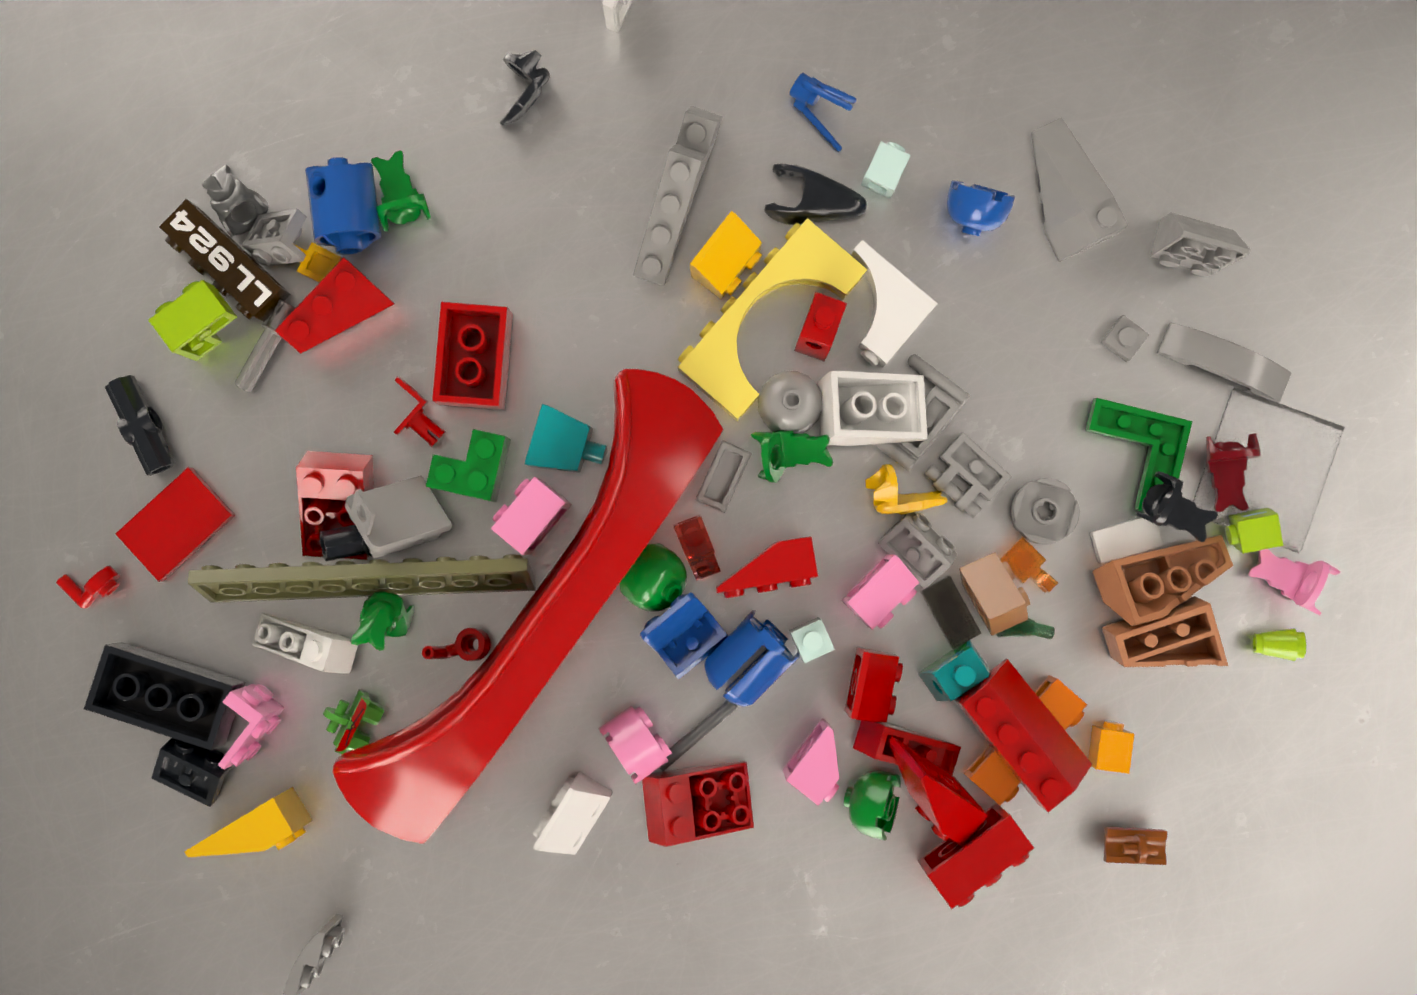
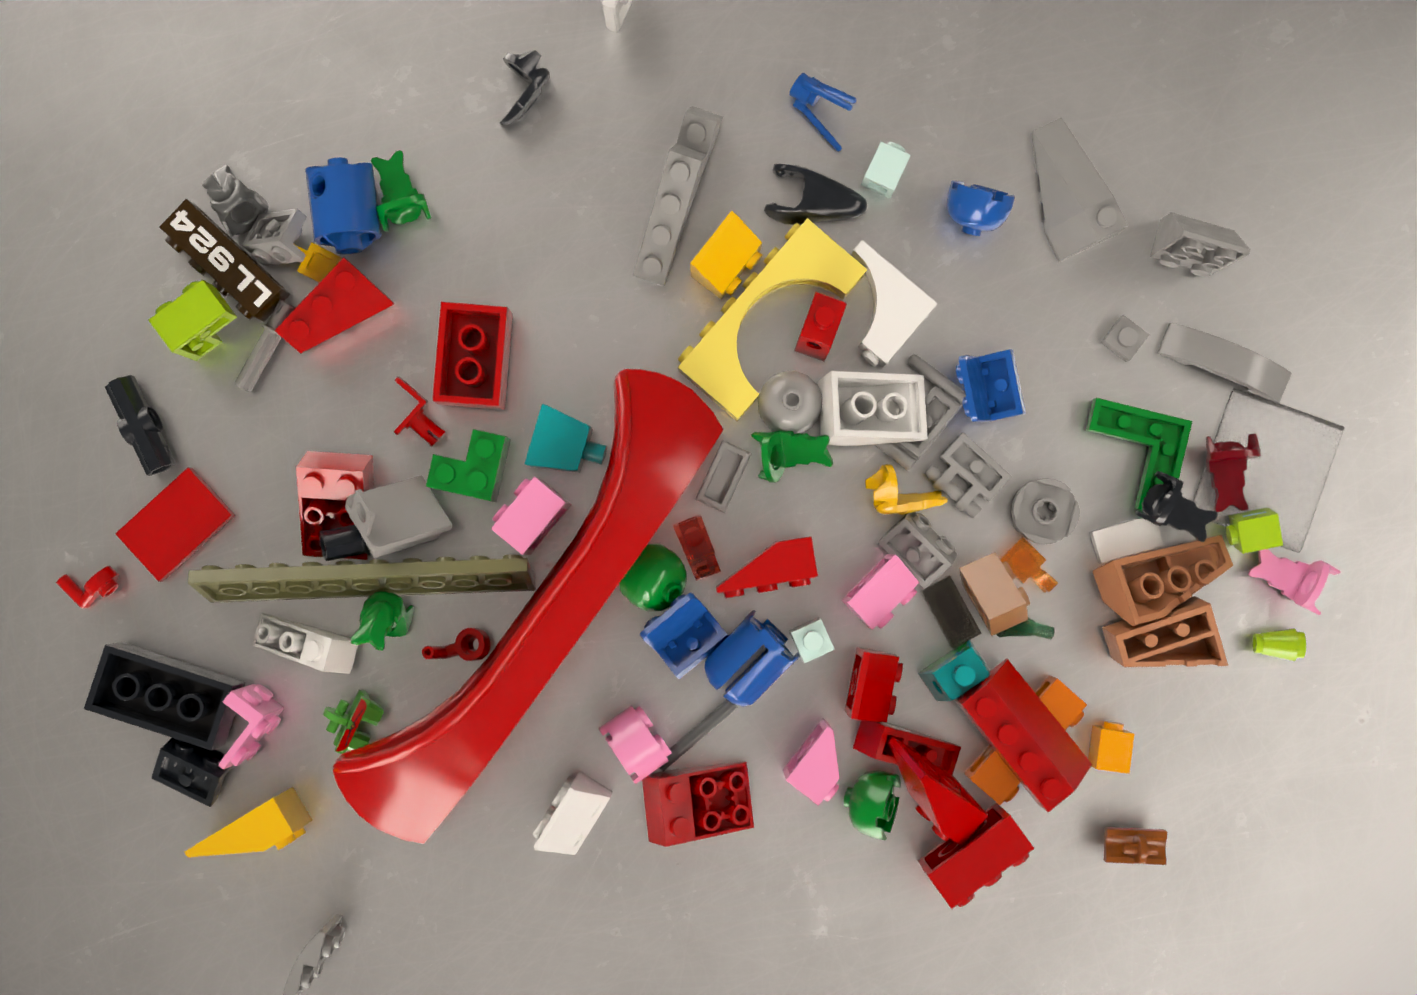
(991, 386): none -> blue bracket

